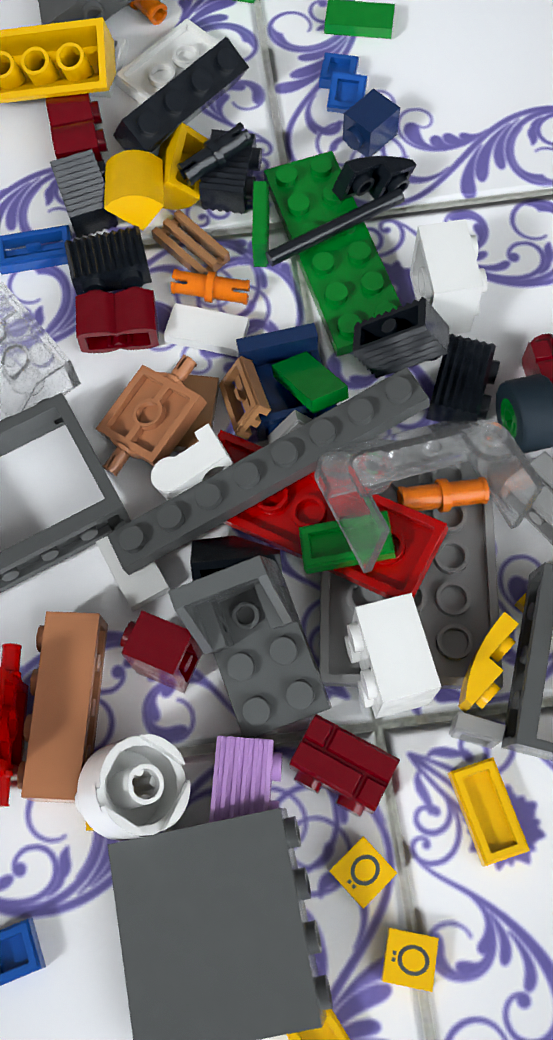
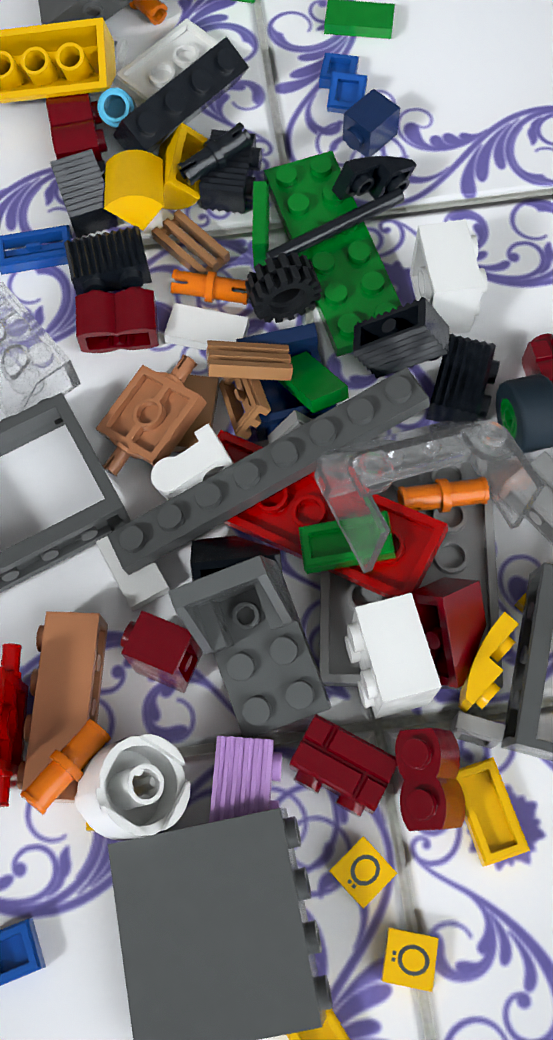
(65, 766): none -> orange pin
(114, 106): none -> medium azure brick
(248, 360): none -> medium nougat tile
(283, 287): none -> black tyre
(430, 790): none -> dark red brick
(452, 624): none -> dark red slope

